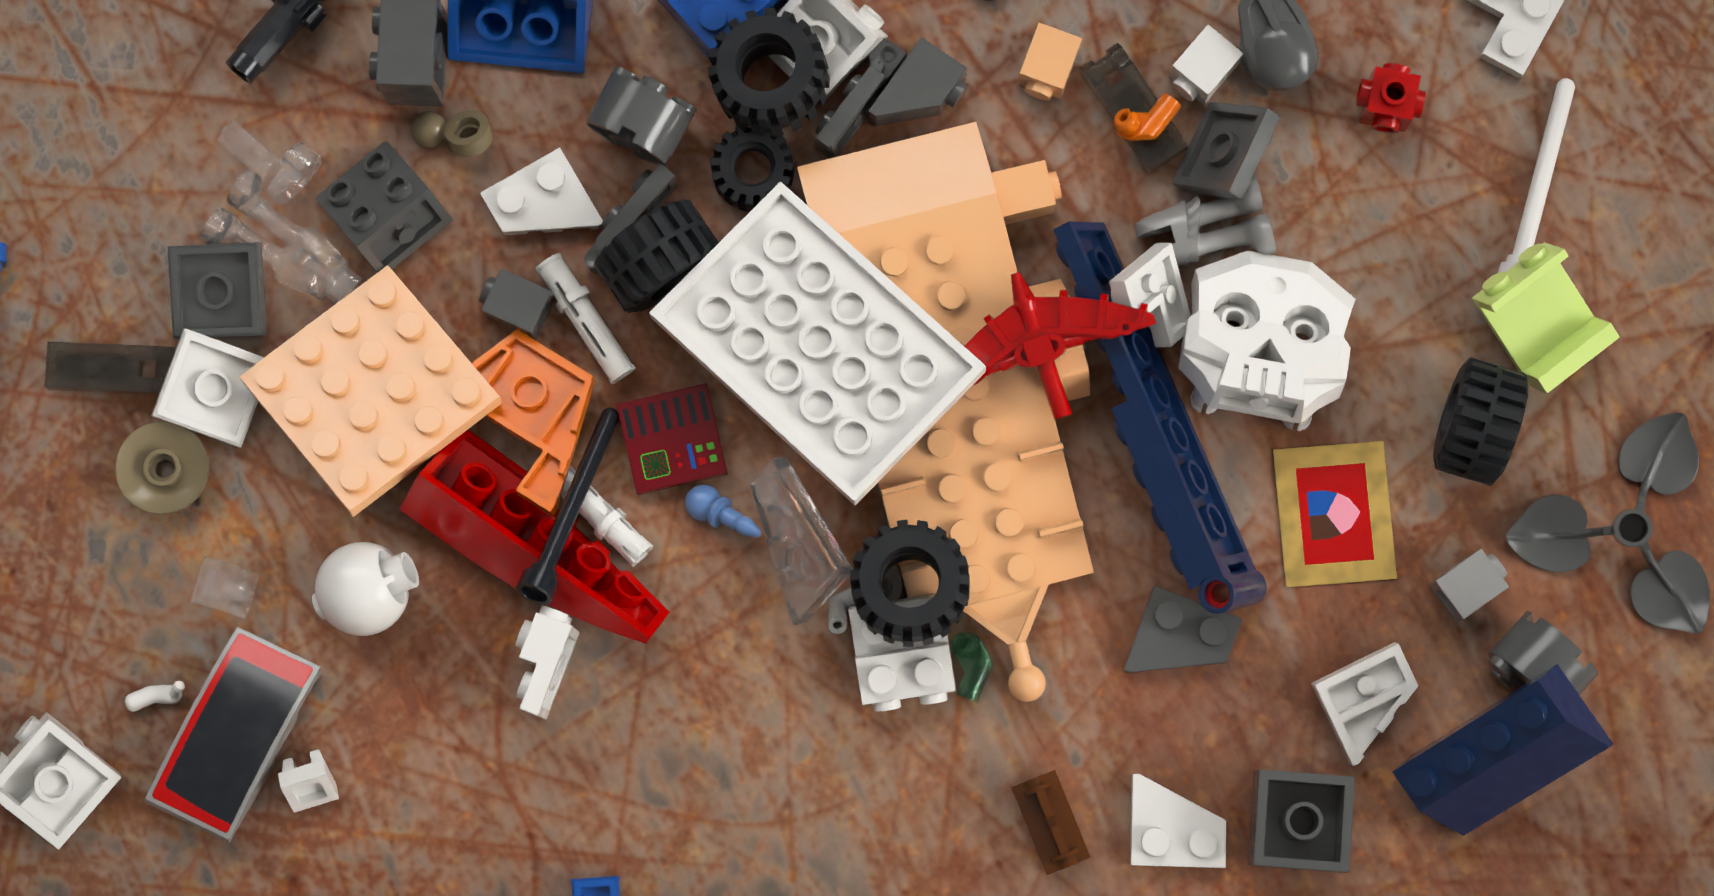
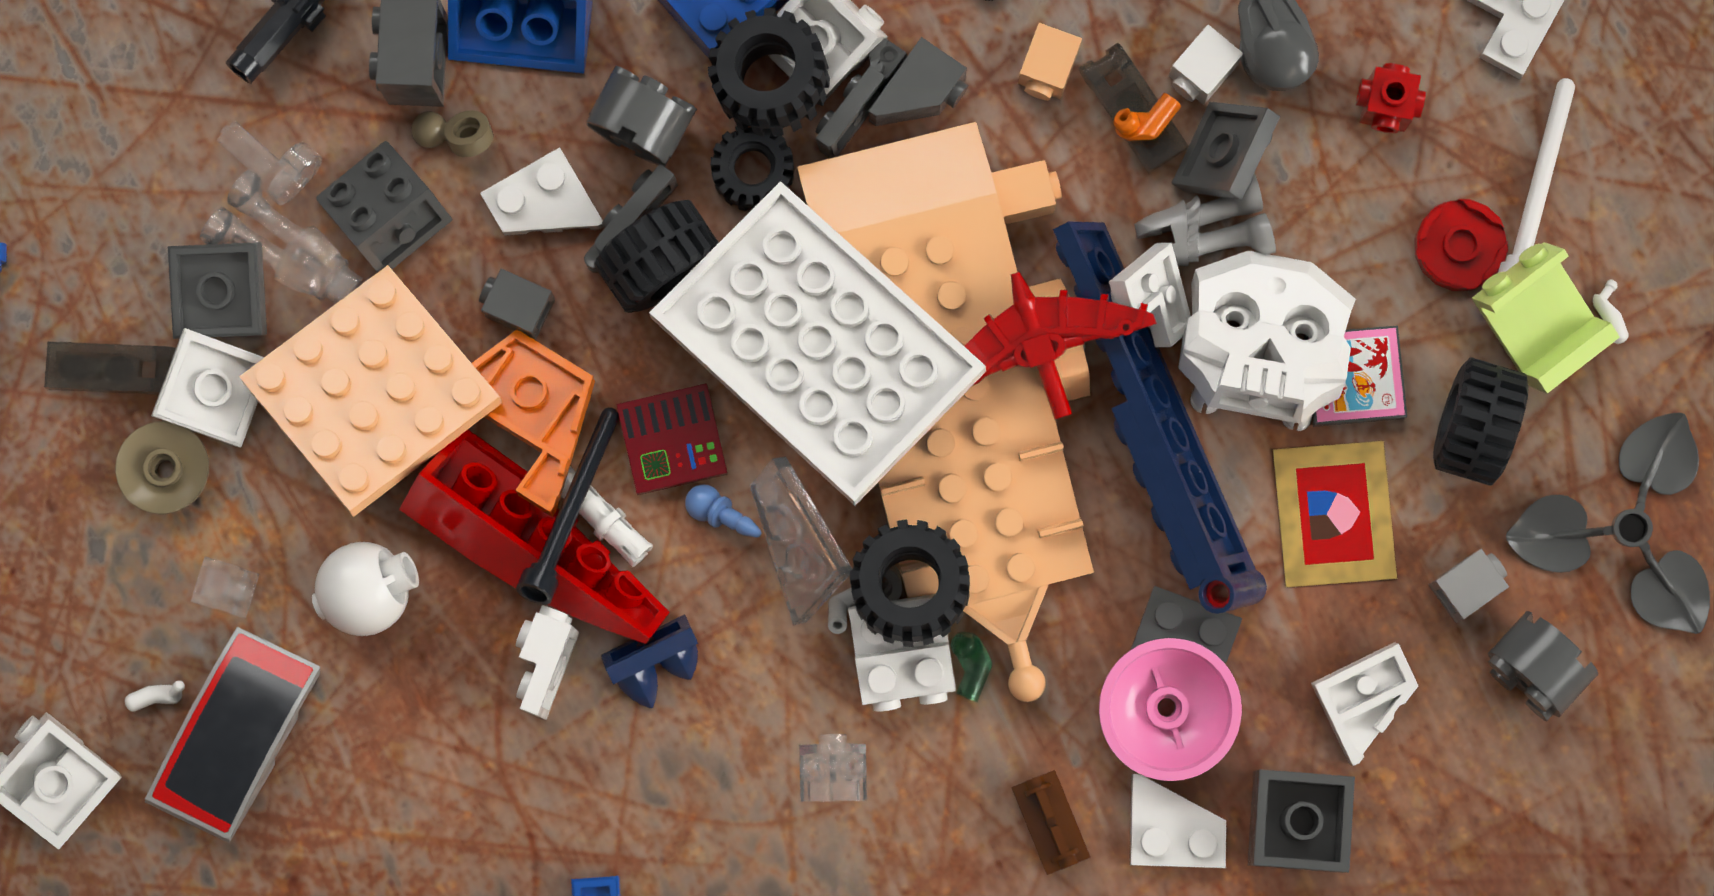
(307, 784): white tile -> none
(591, 327): white pin -> none
(633, 662): none -> dark blue tile
(833, 770): none -> clear brick
(1204, 712): none -> bright pink hat
(1373, 380): none -> tile
(1460, 244): none -> red tile
(1503, 753): dark blue slope -> none
(1609, 312): none -> white piece

